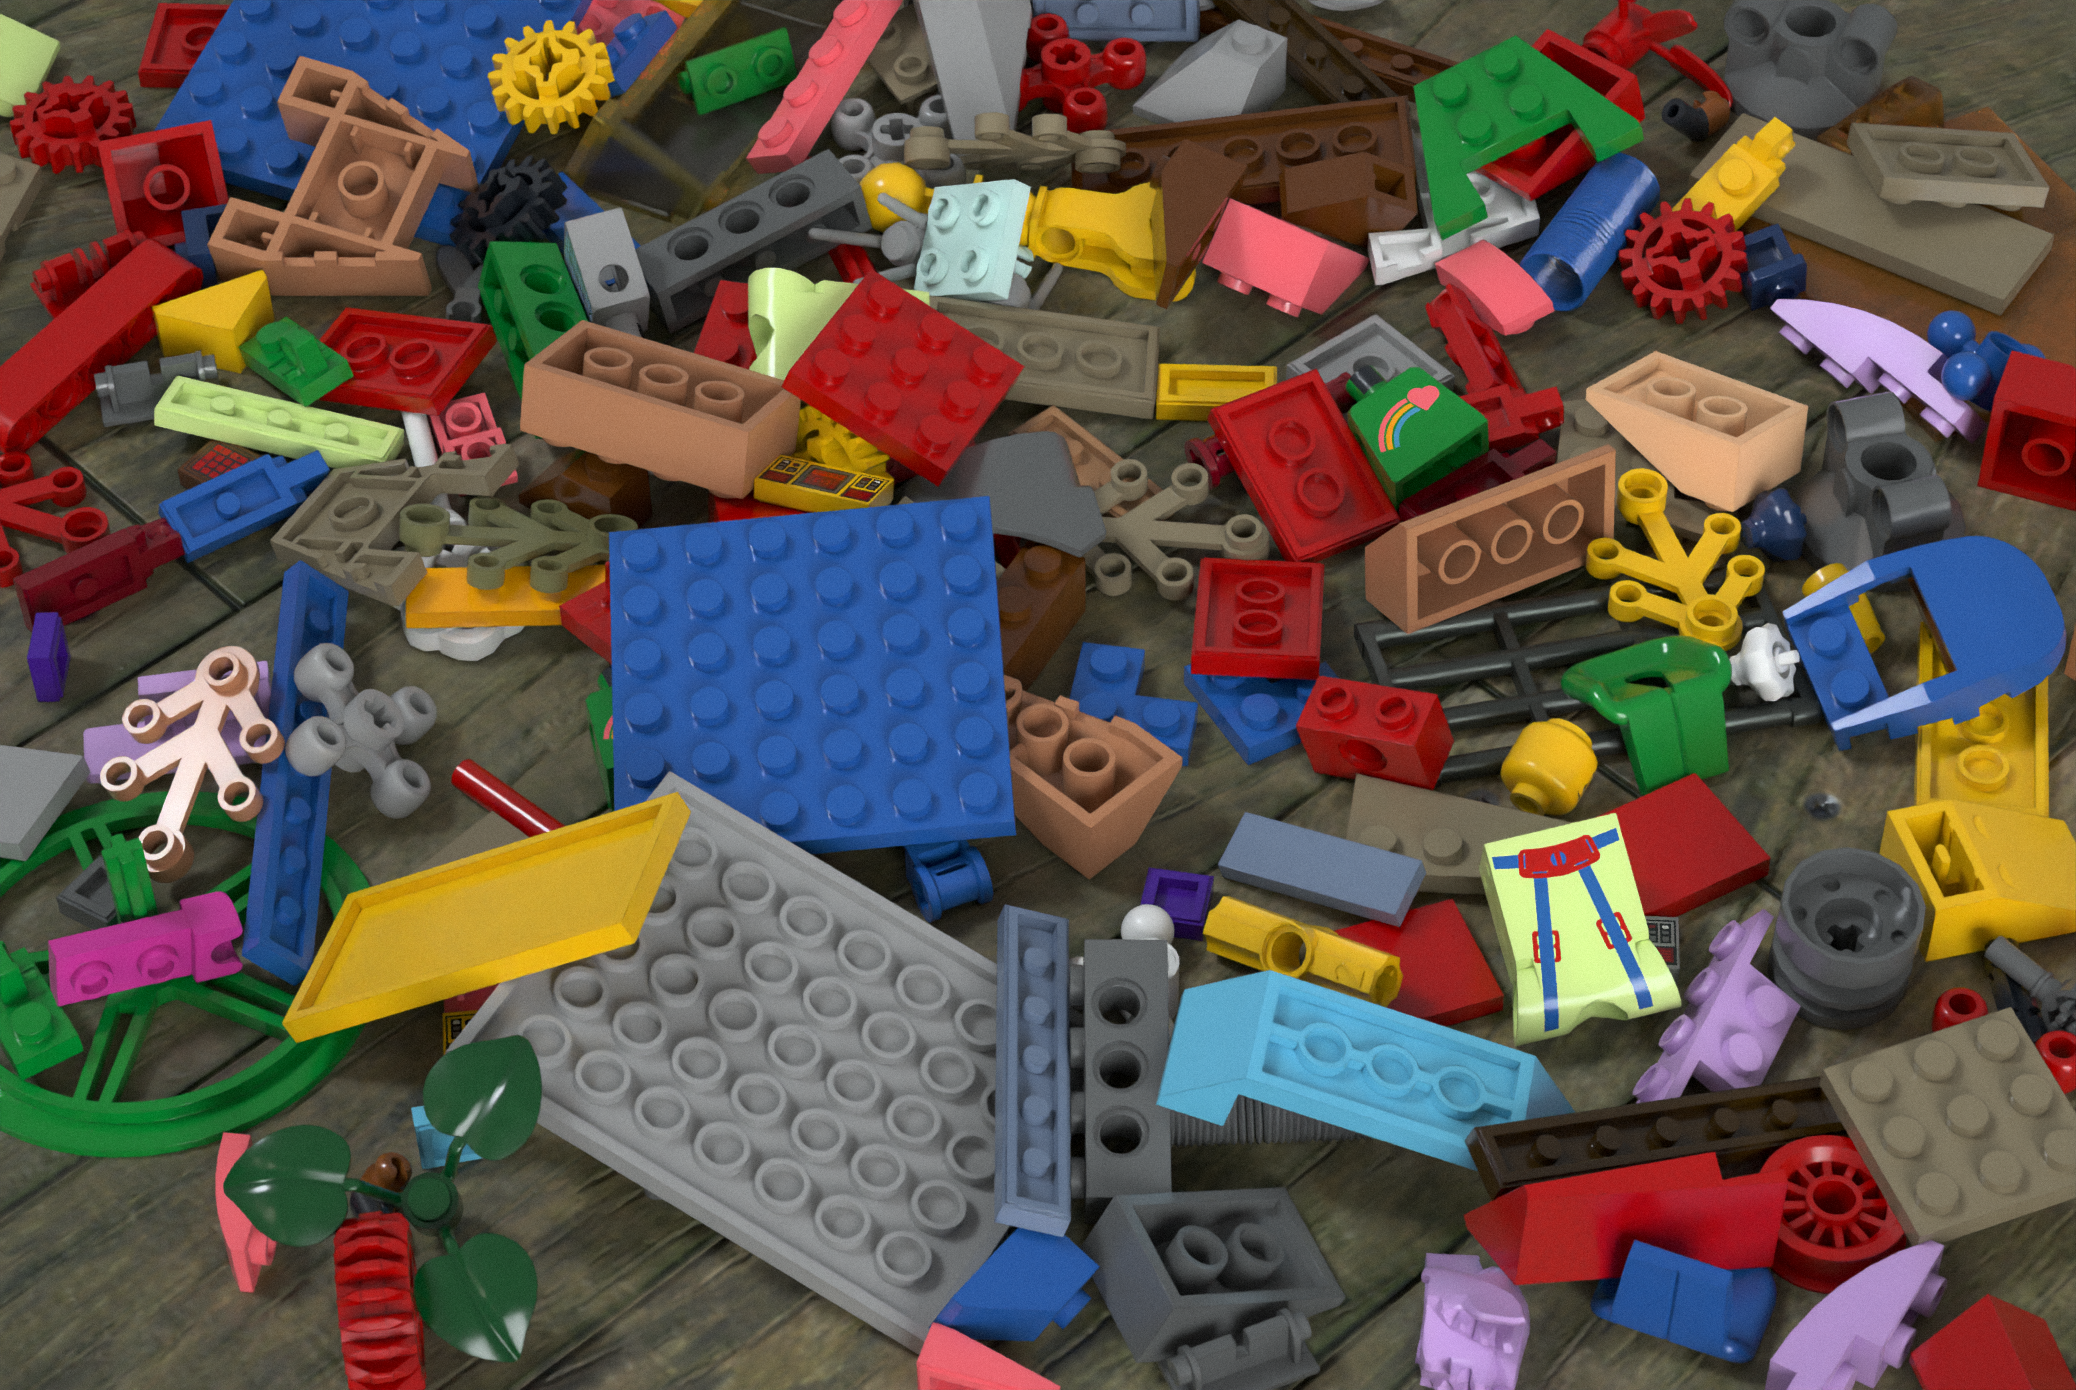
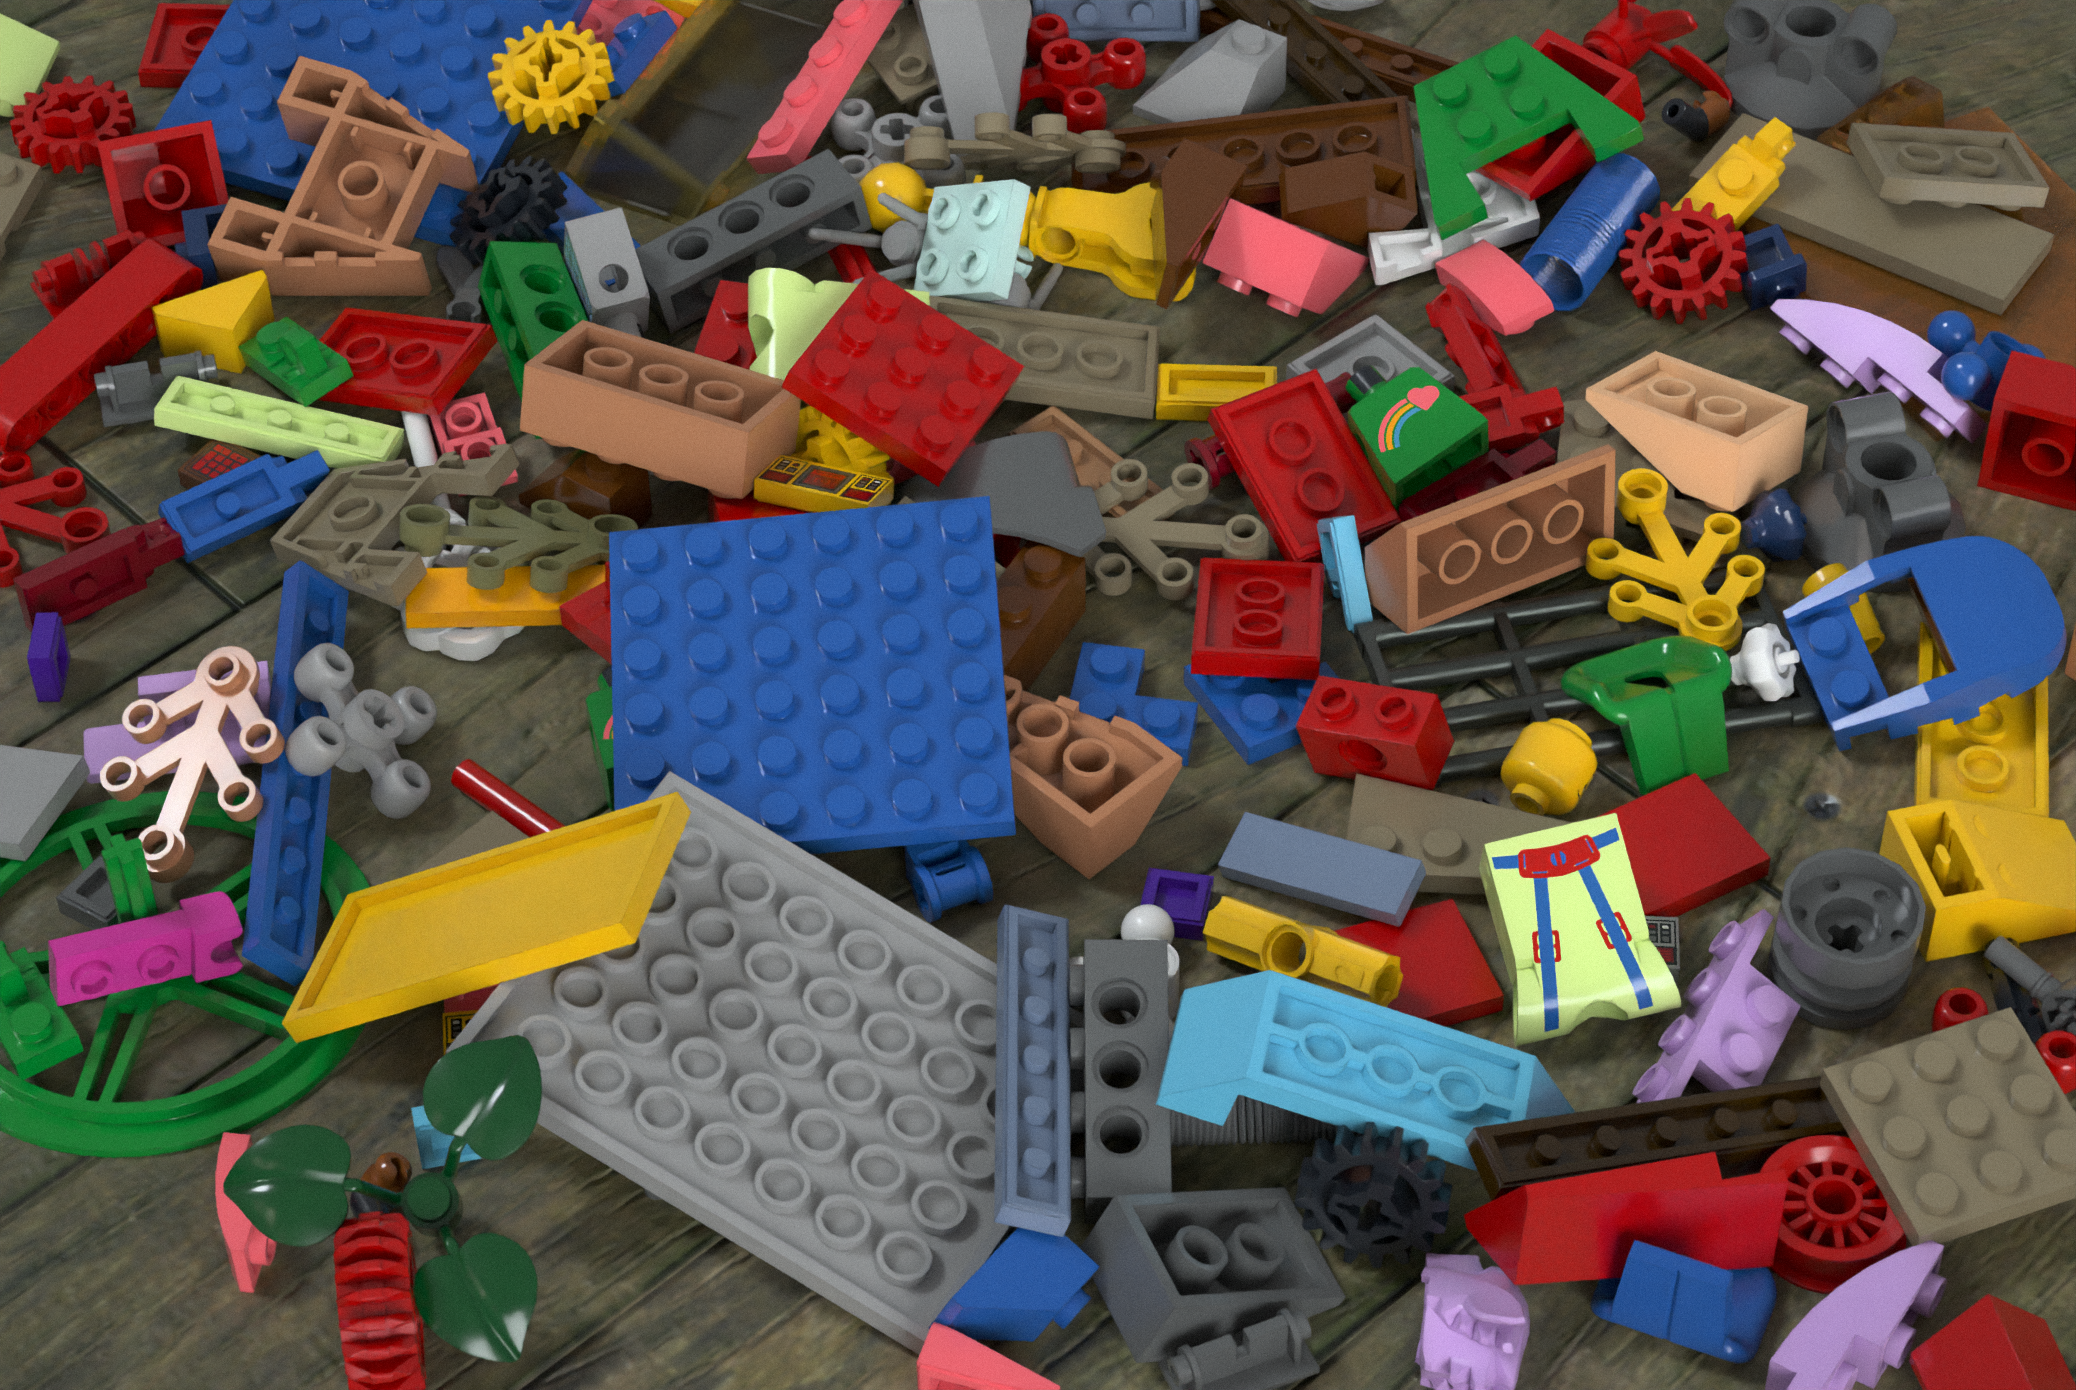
(739, 71): green hinge -> none
(1345, 567): none -> medium azure tile
(1373, 1194): none -> black gear

